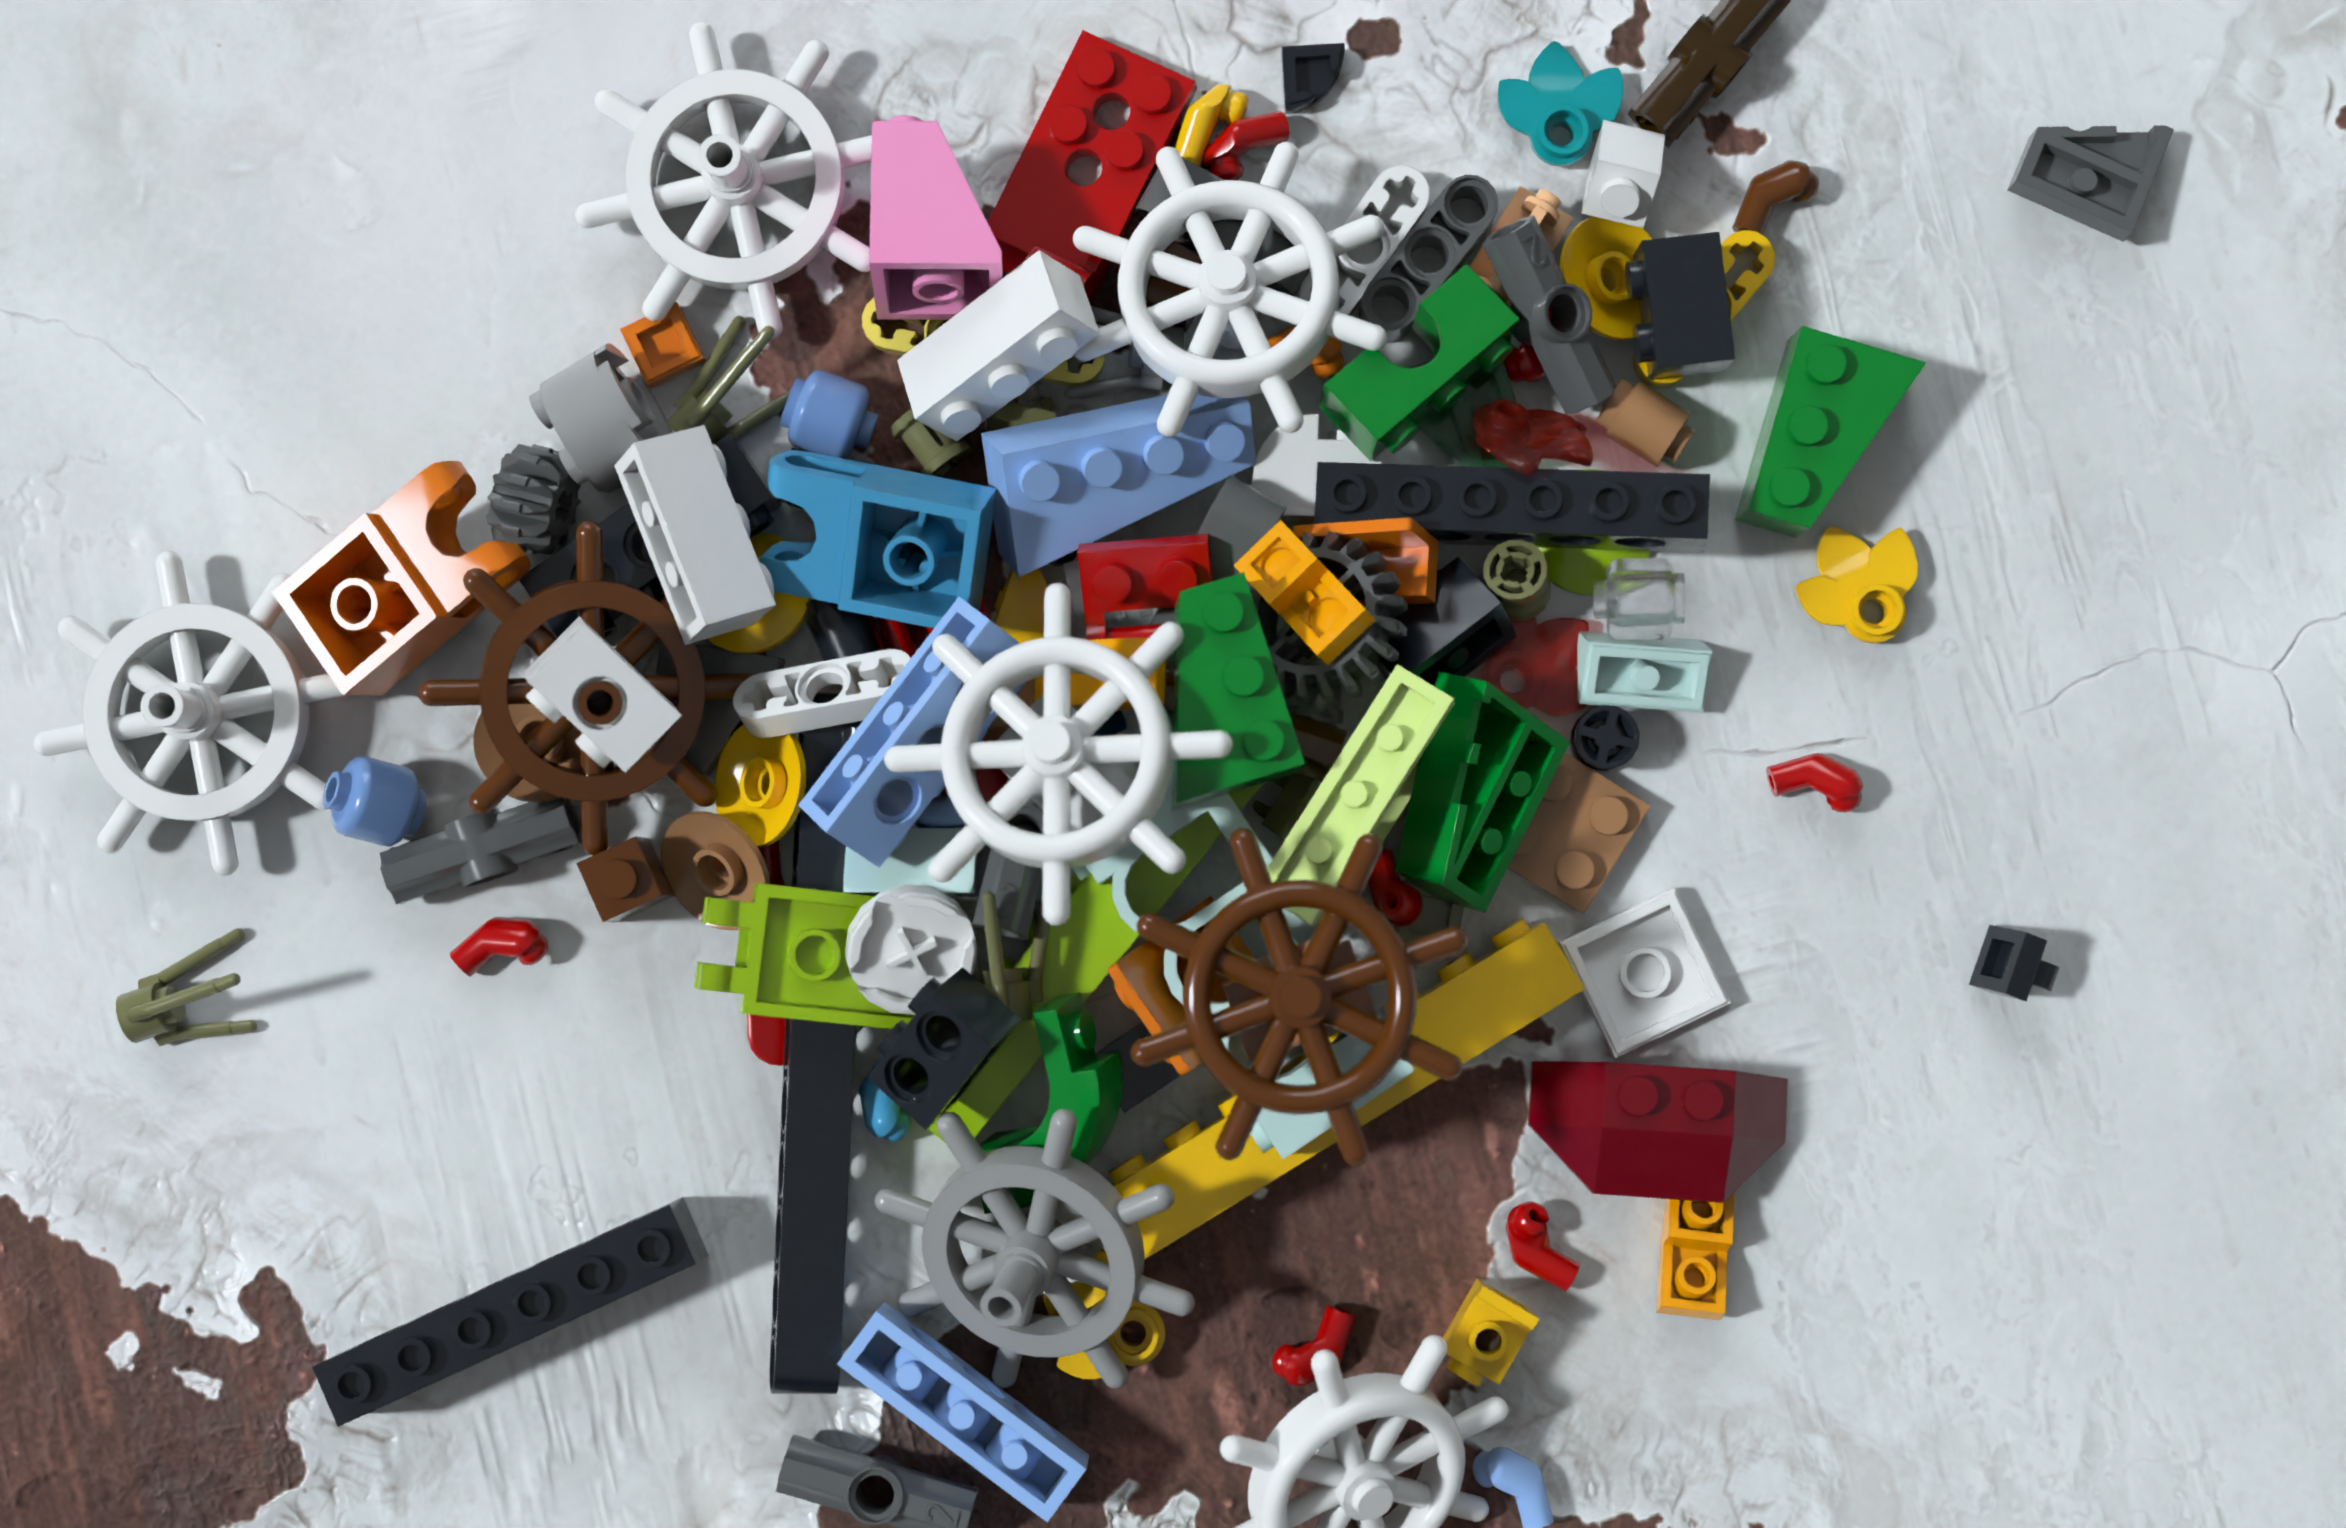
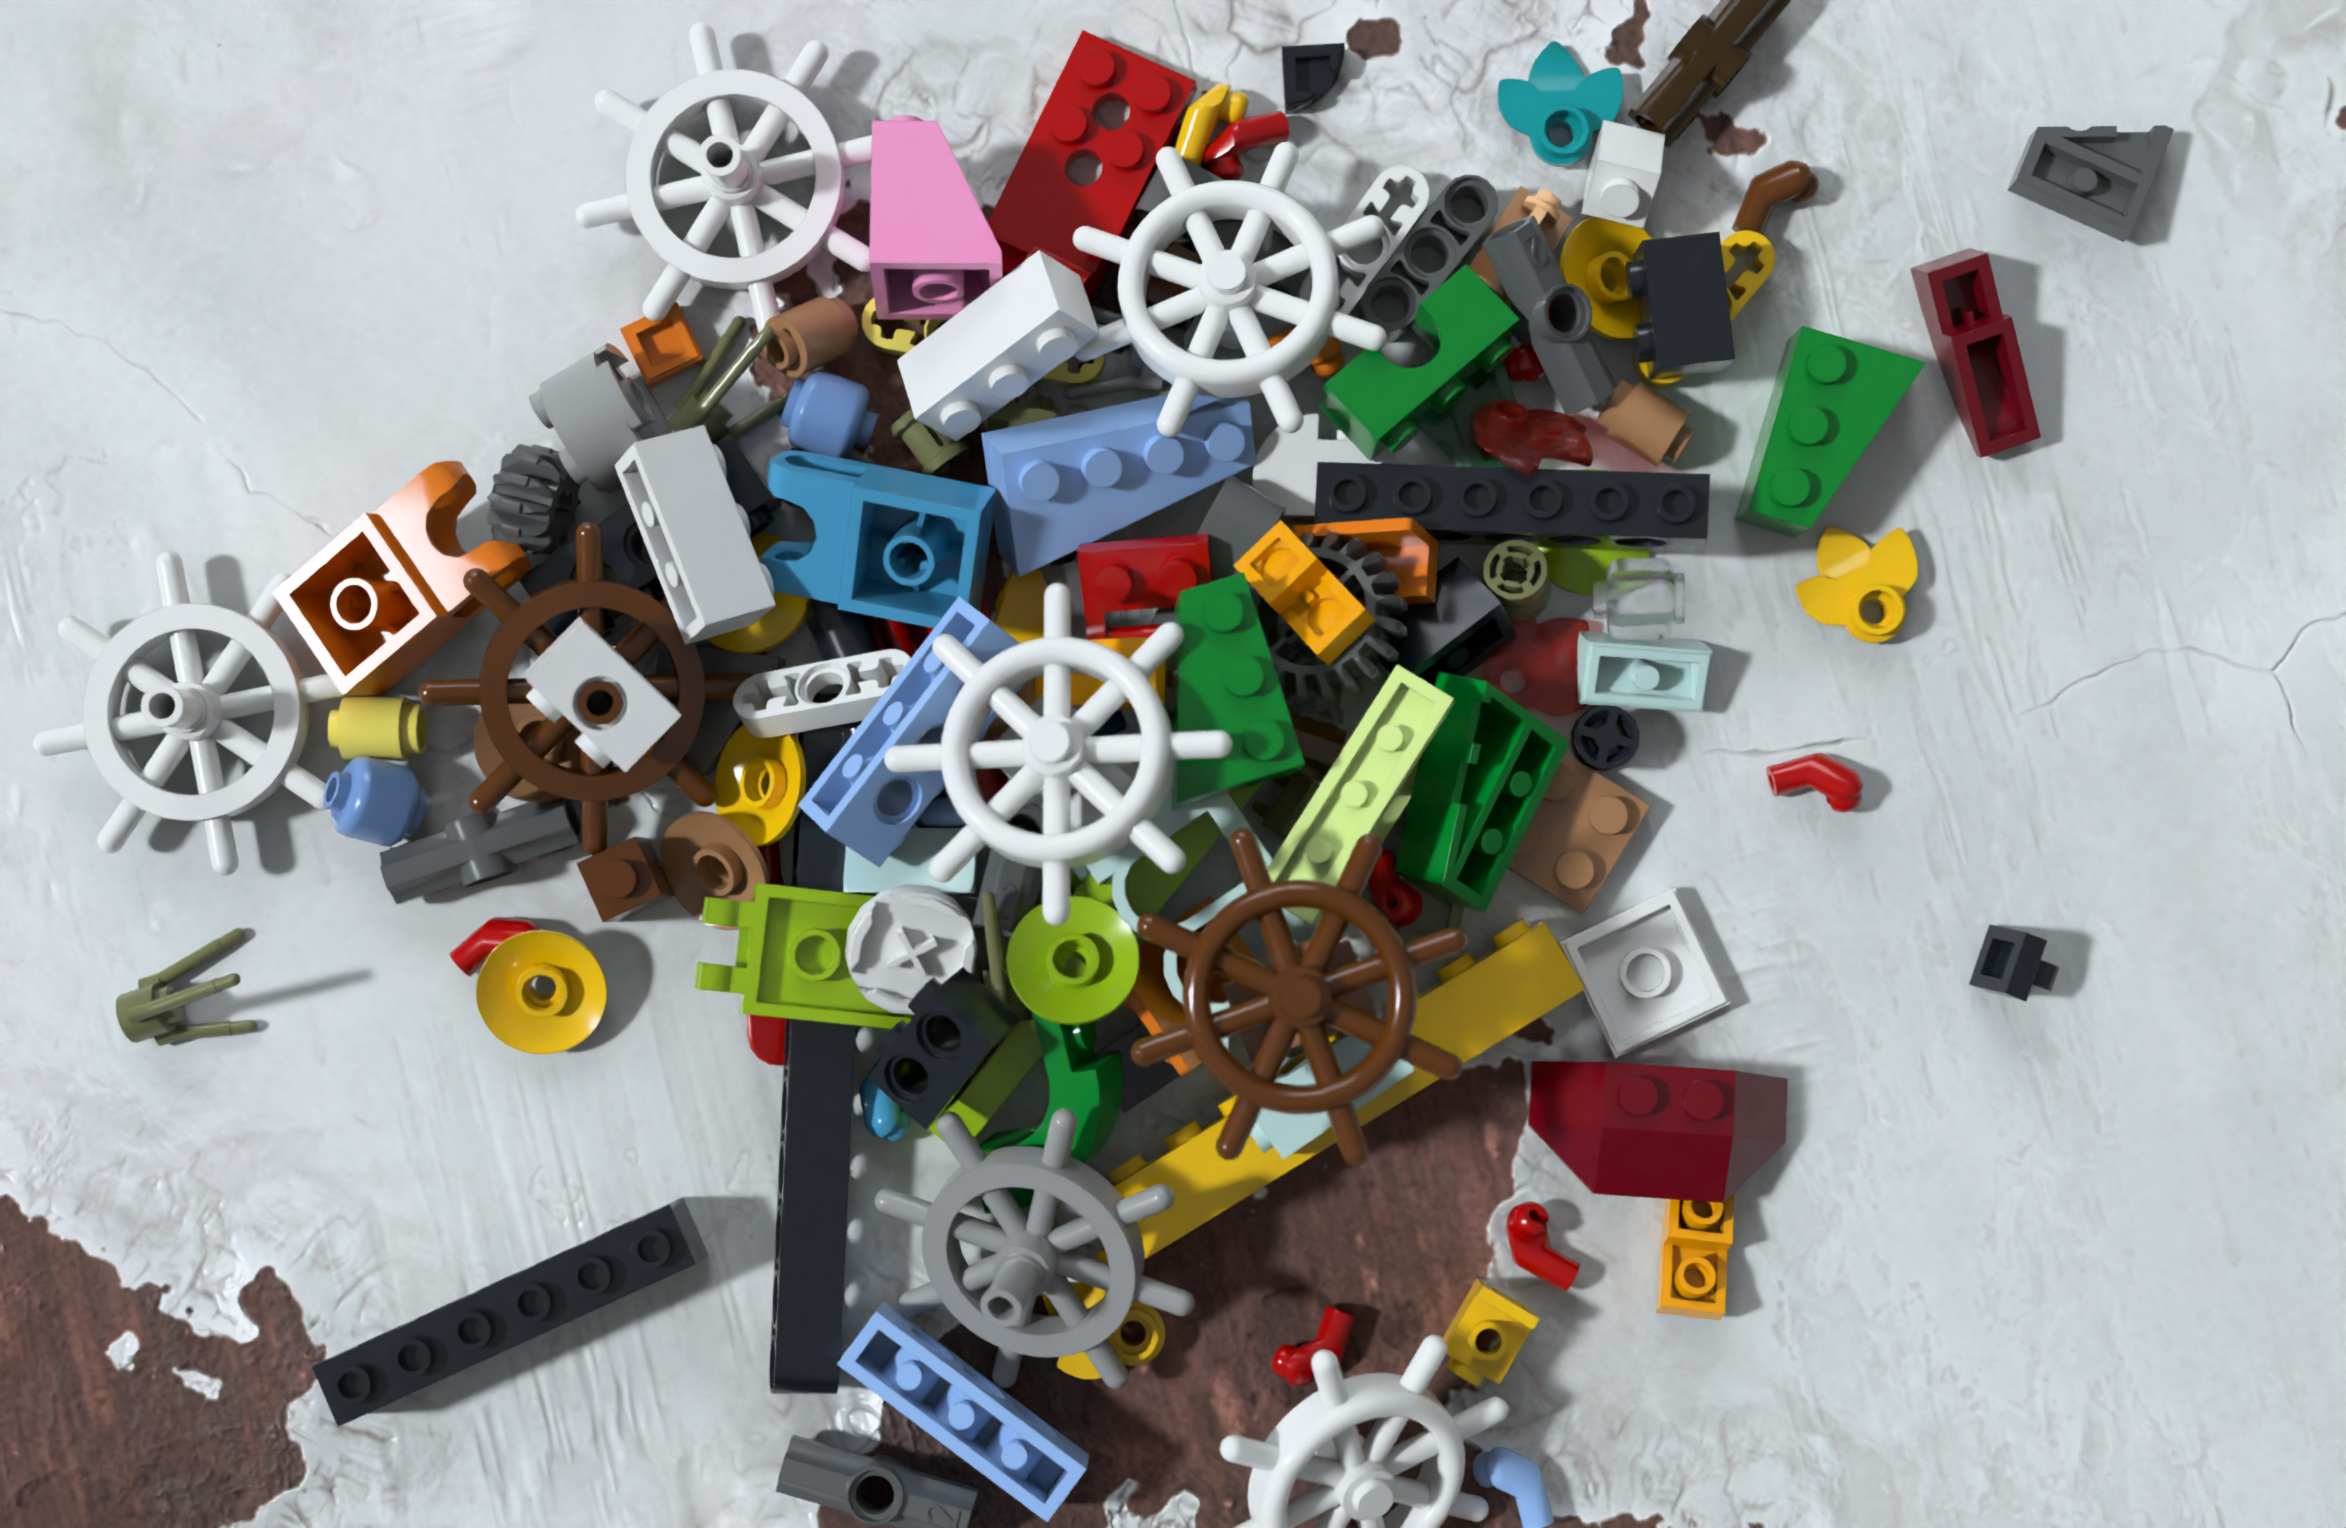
(378, 728): none -> light yellow brick
(537, 1020): none -> yellow dish
(811, 335): none -> medium nougat brick
(1090, 934): none -> lime dish
(1977, 350): none -> dark red slope

